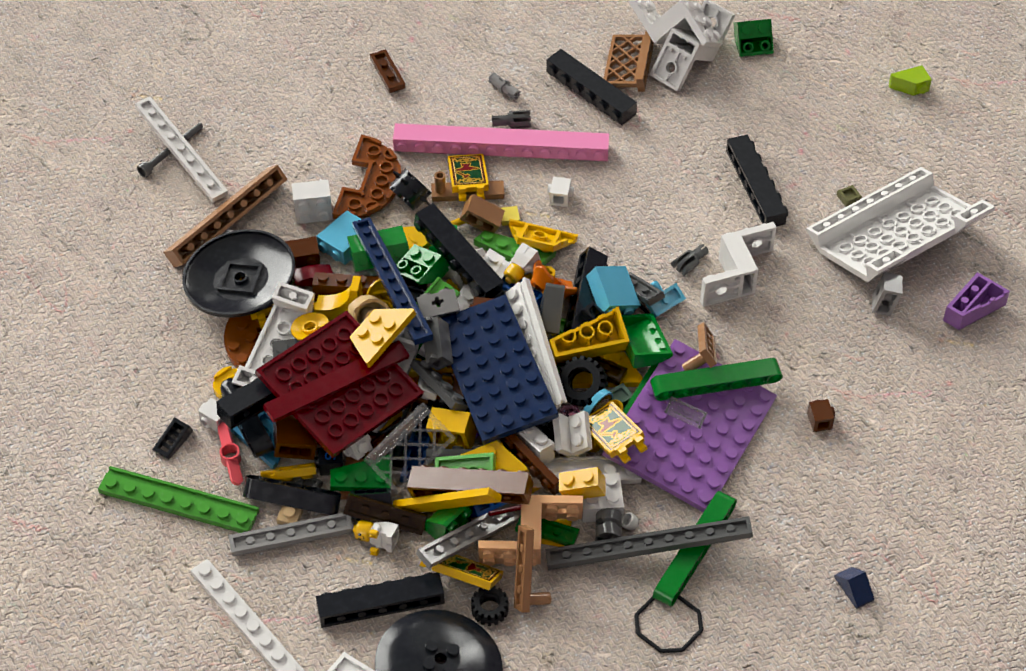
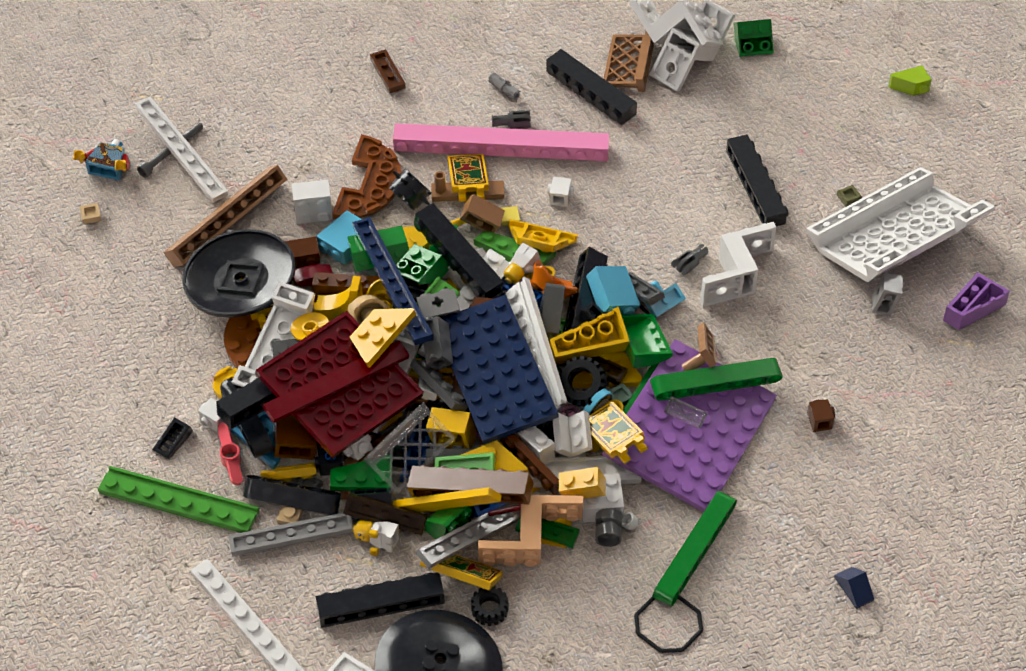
(90, 213): none -> tan plate
(105, 160): none -> torso
(522, 595): medium nougat piece -> none
(649, 543): dark grey plate -> none

